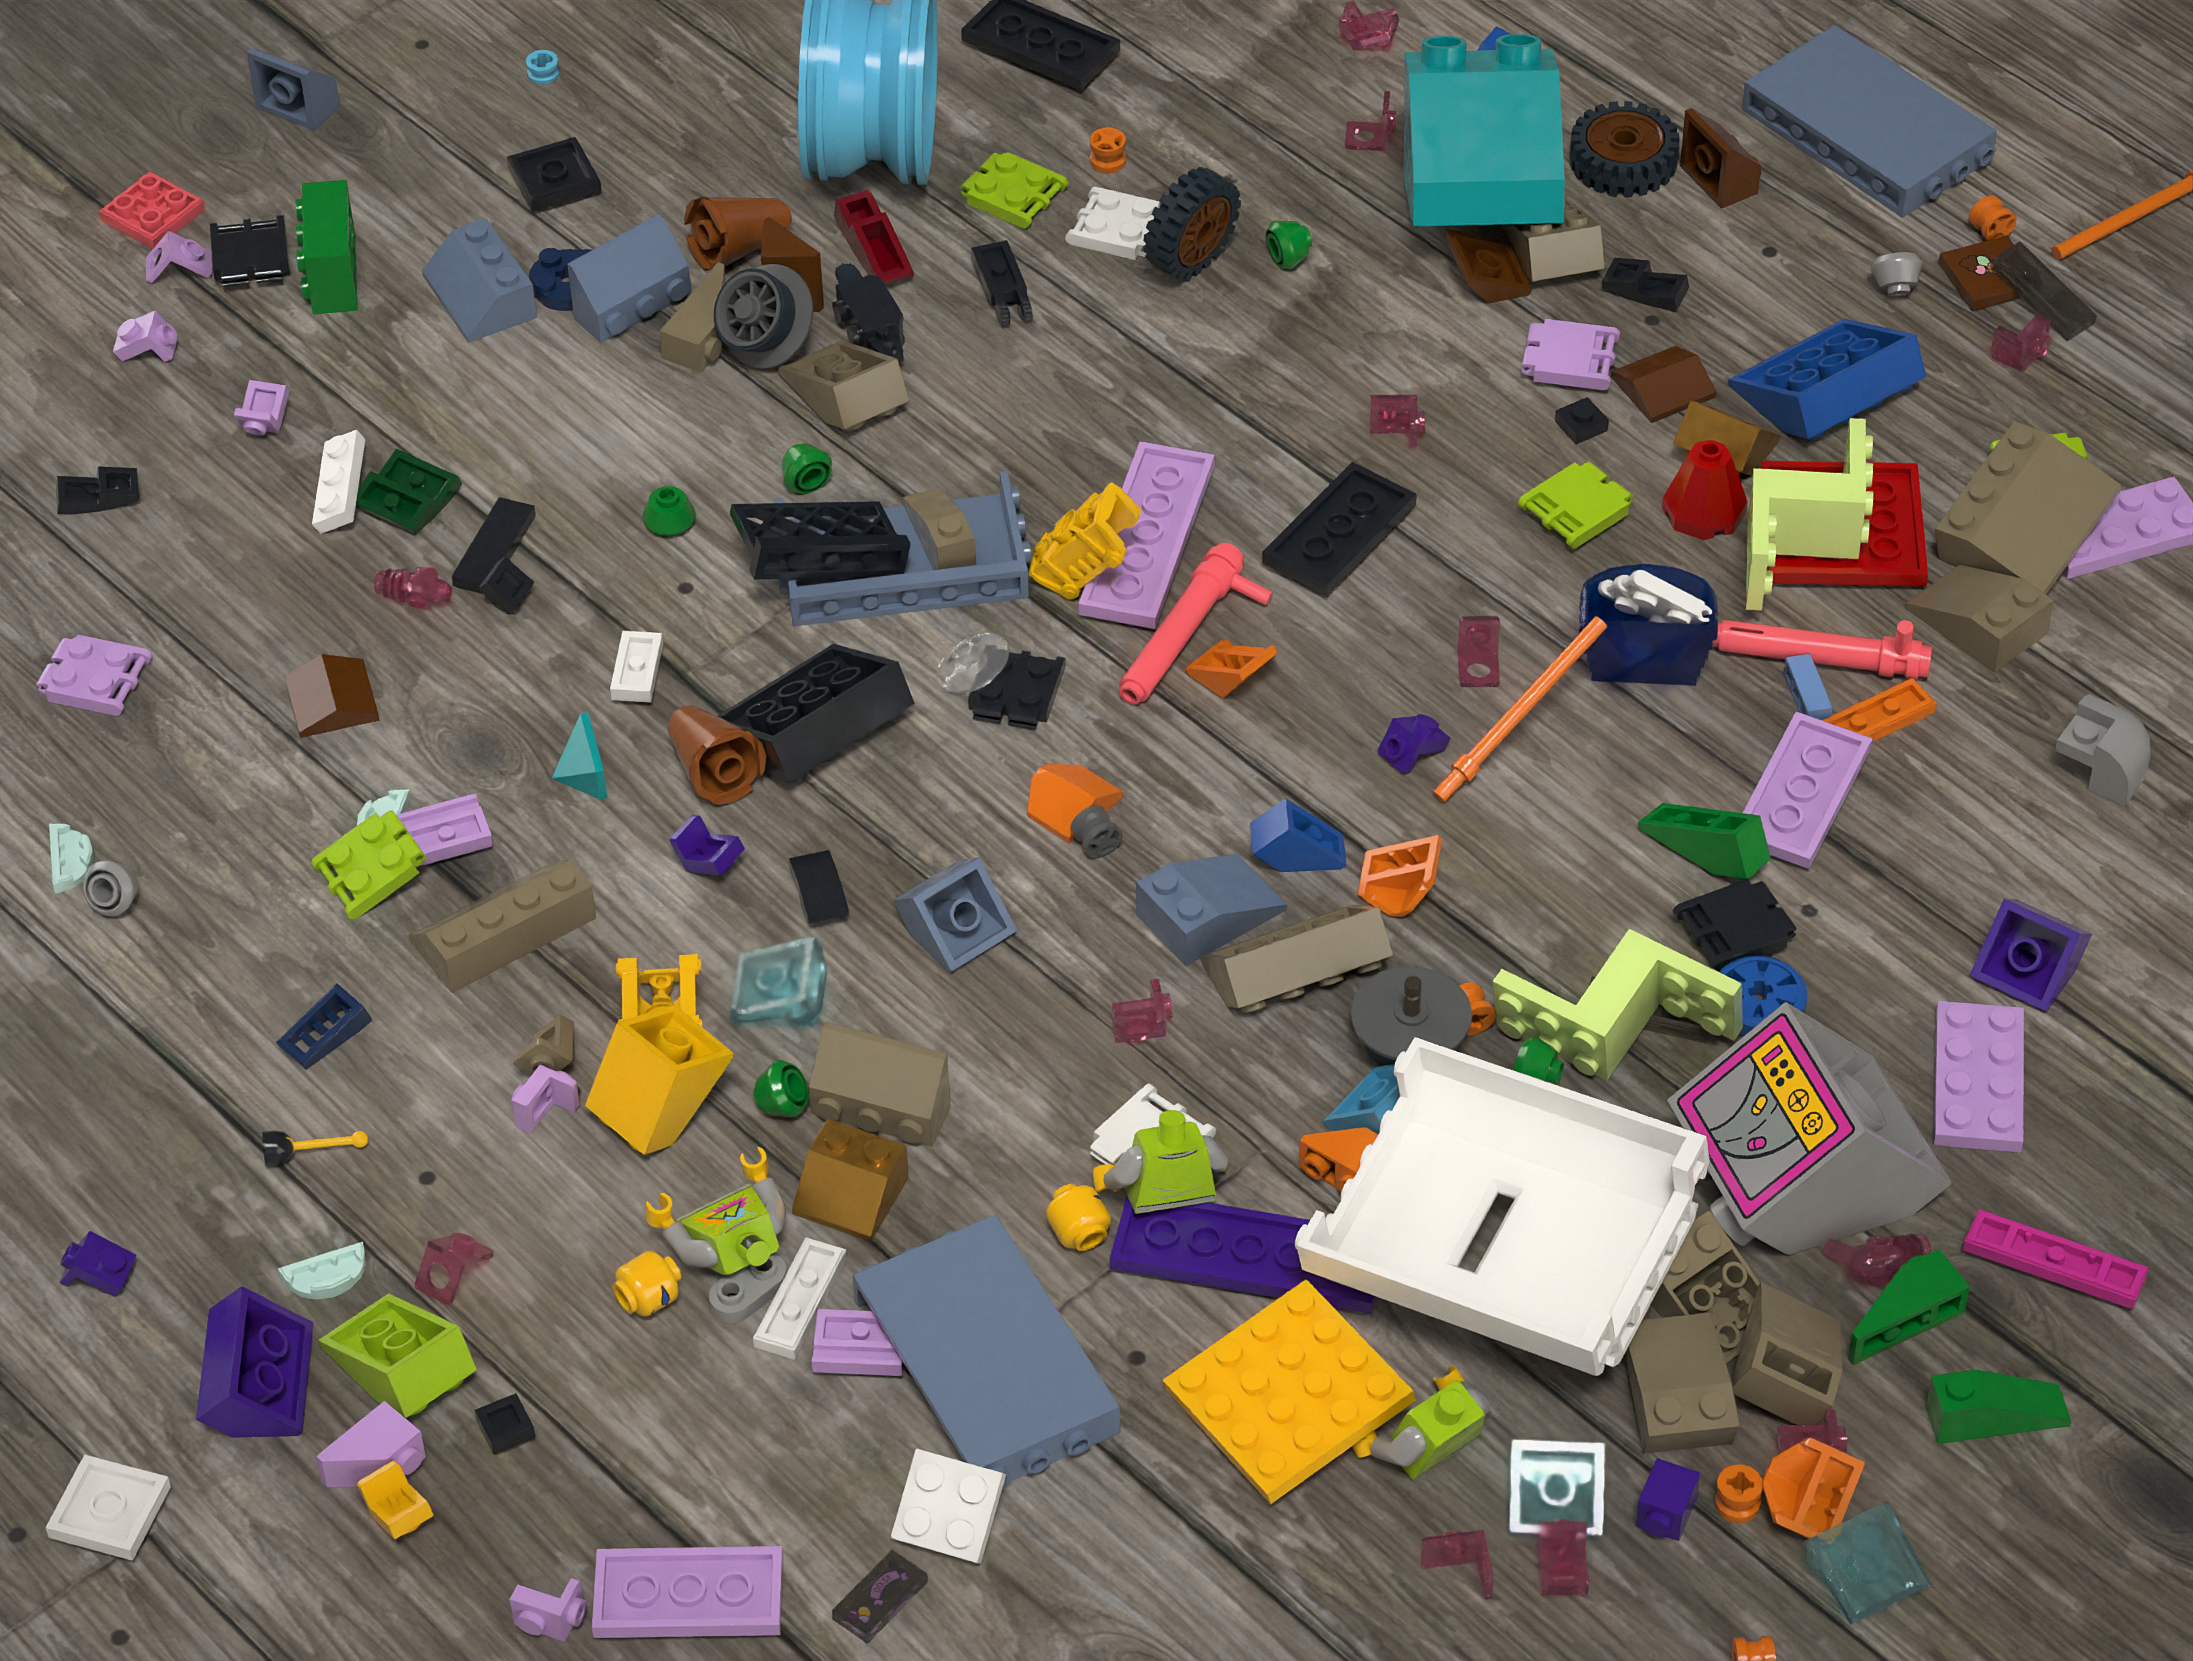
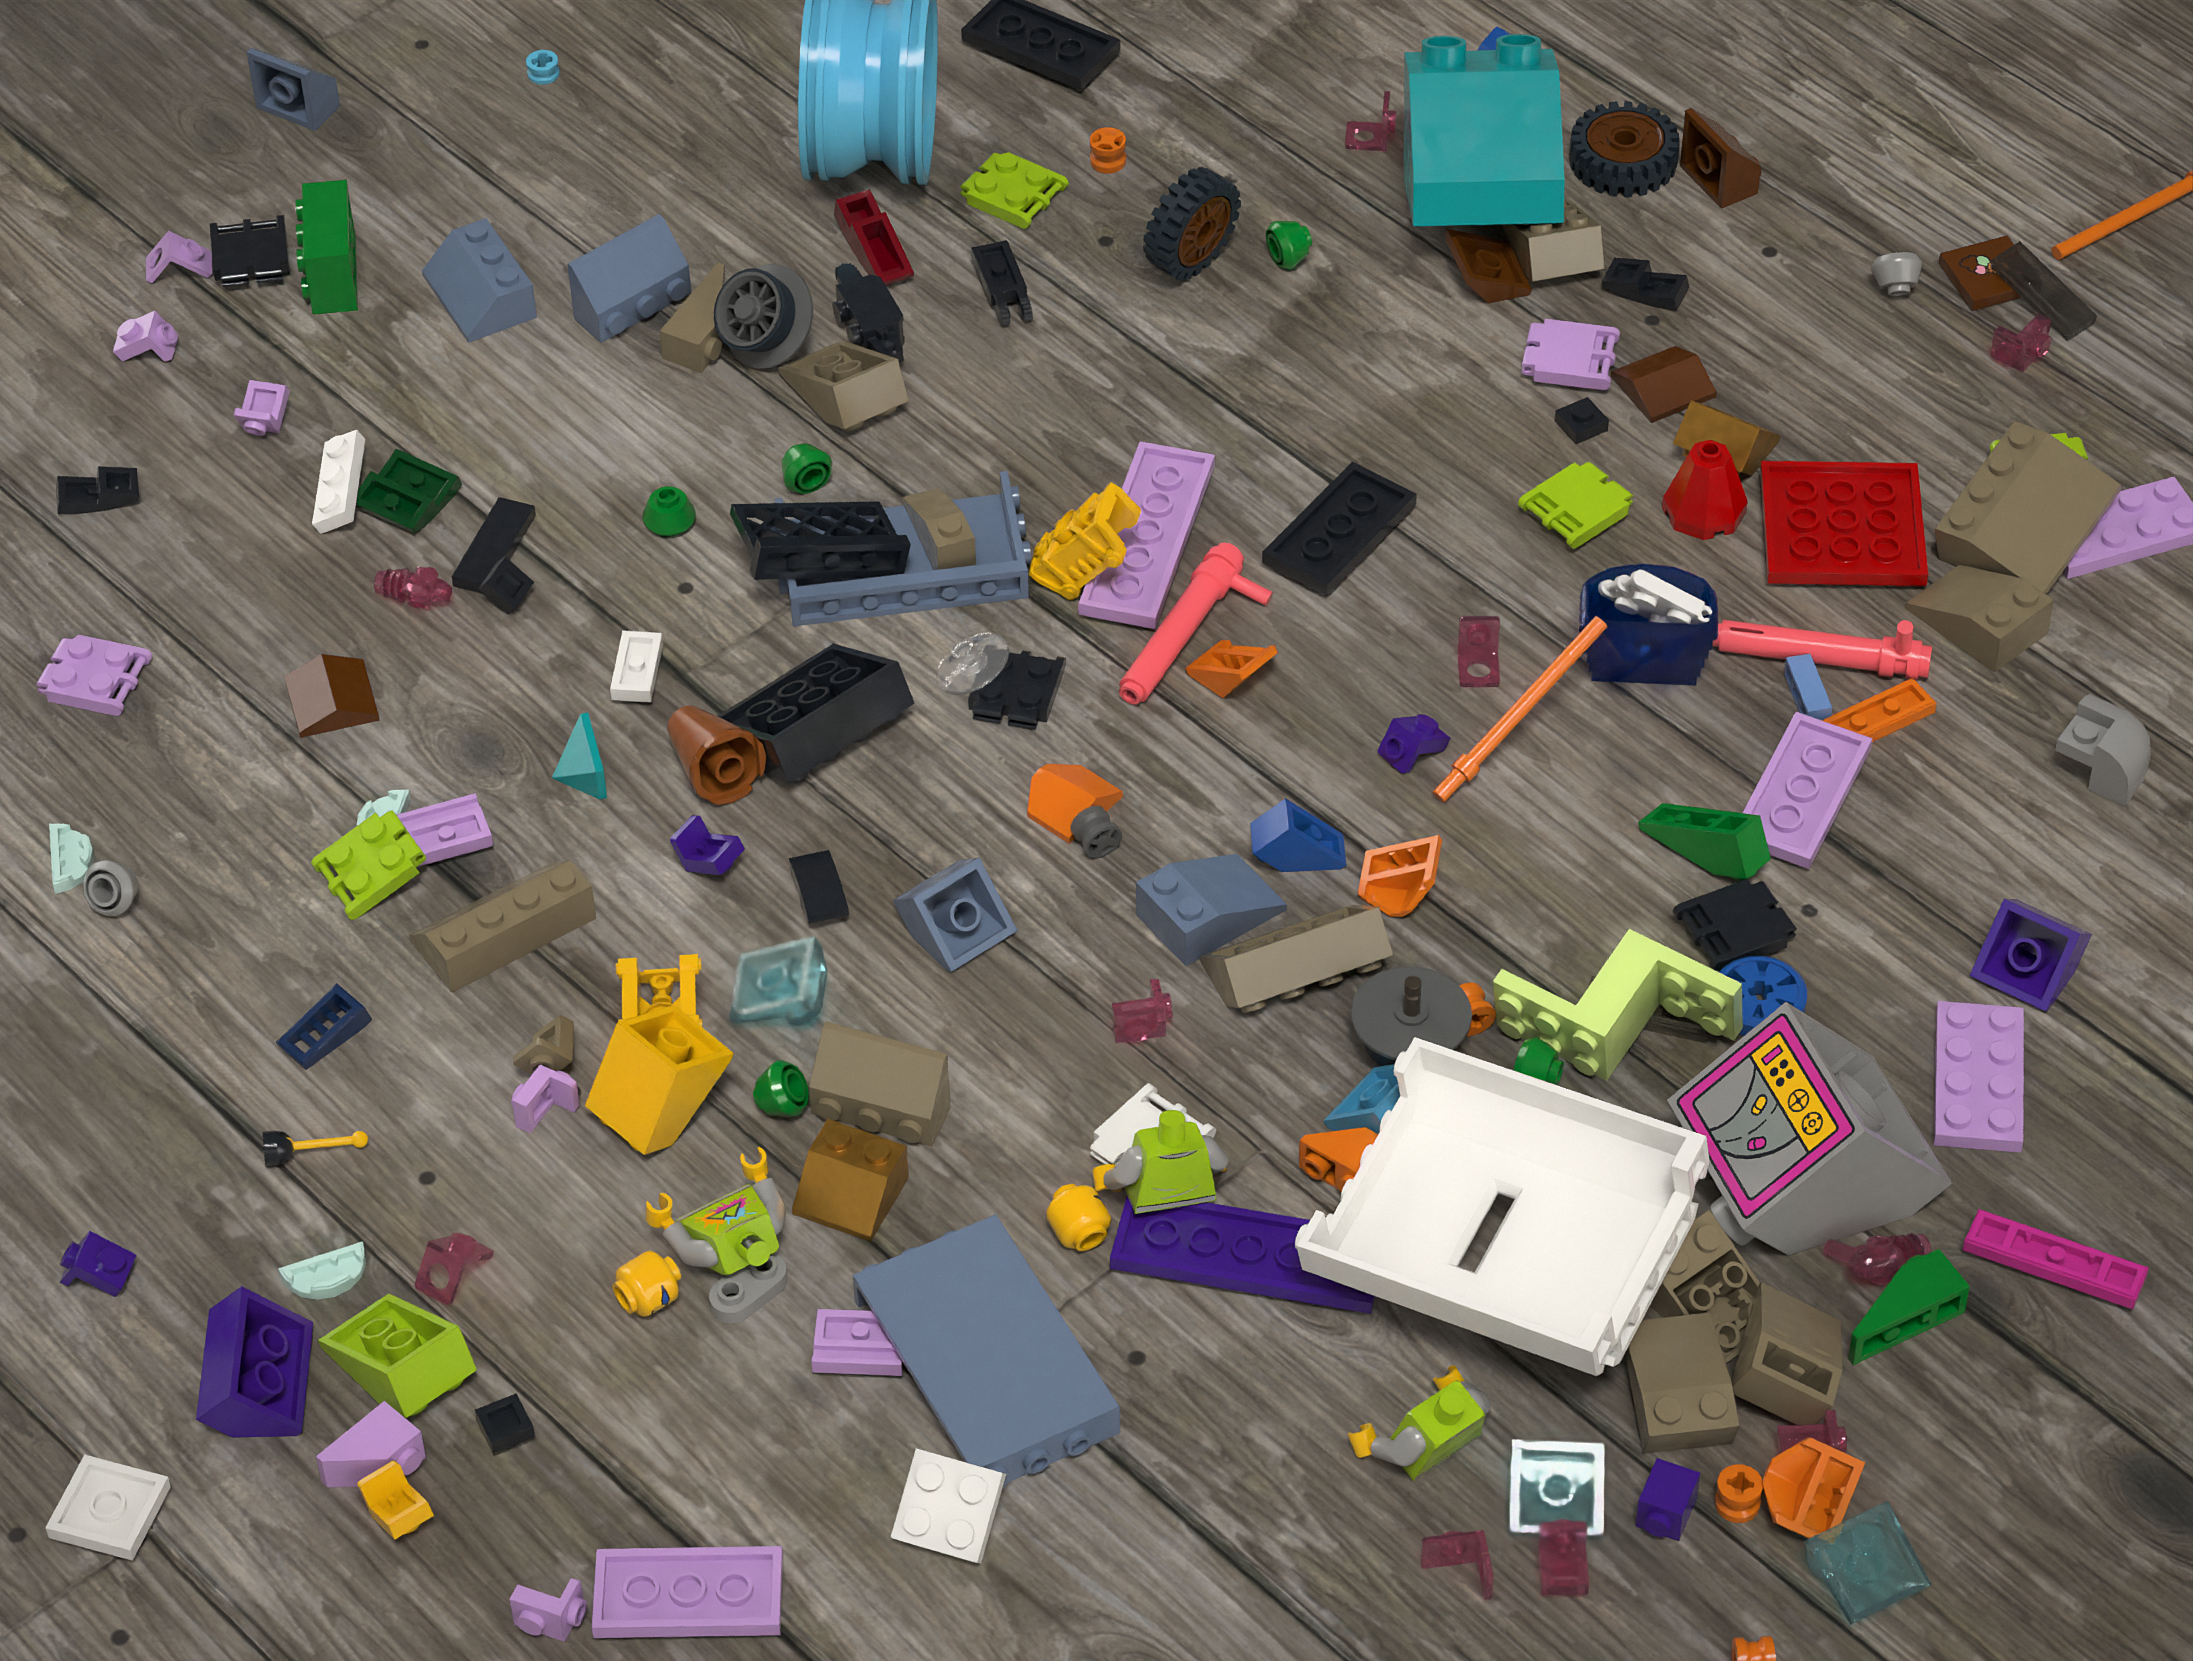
(151, 209): coral tile -> none
(548, 274): dark blue plate -> none
(554, 173): black plate -> none
(730, 227): dark orange cone -> none
(787, 249): reddish brown slope -> none
(799, 1298): white tile -> none
(879, 1596): clear smoke tile -> none
(1114, 224): white plate -> none
(1289, 1391): yellow plate -> none
(1368, 29): clear pink bracket -> none
(1397, 415): clear pink bracket -> none
(1808, 513): yellowish green bracket -> none
(1831, 376): blue slope -> none
(1869, 120): sand blue panel -> none
(1991, 1405): green slope -> none
(1992, 218): orange wheel -> none

